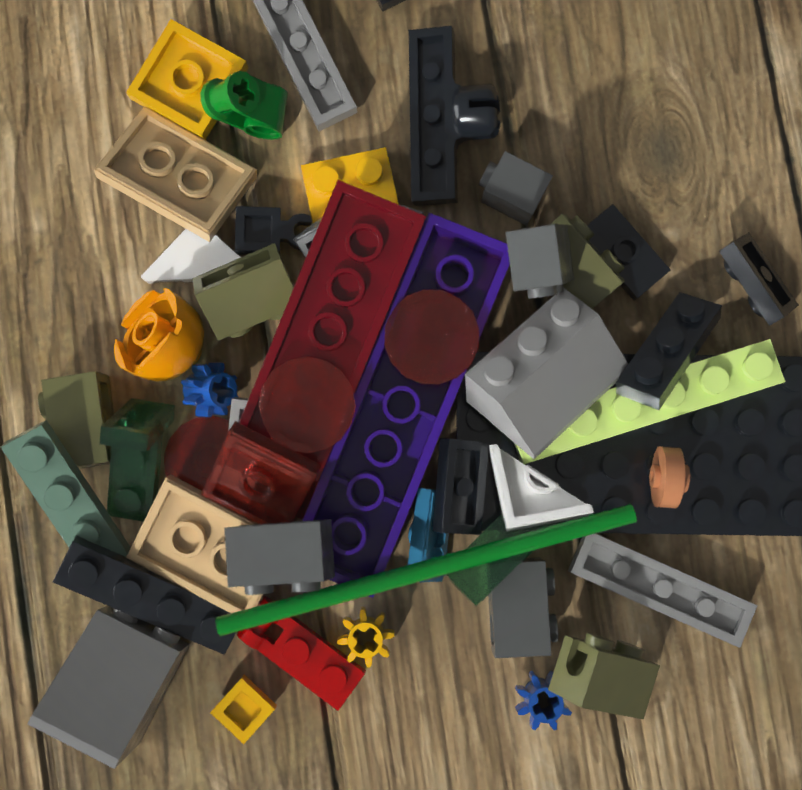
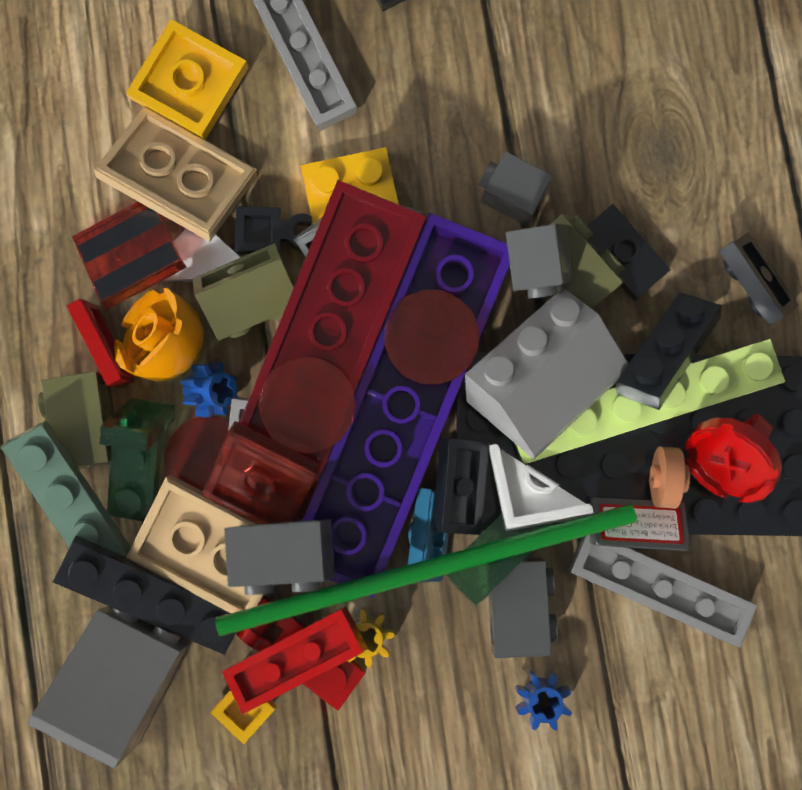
(99, 342): none -> red tile
(128, 253): none -> tile
(246, 104): green piece -> none
(294, 660): none -> red plate
(442, 115): black plate -> none
(604, 676): olive brick -> none
(653, 530): none -> slope
(734, 457): none -> red tile

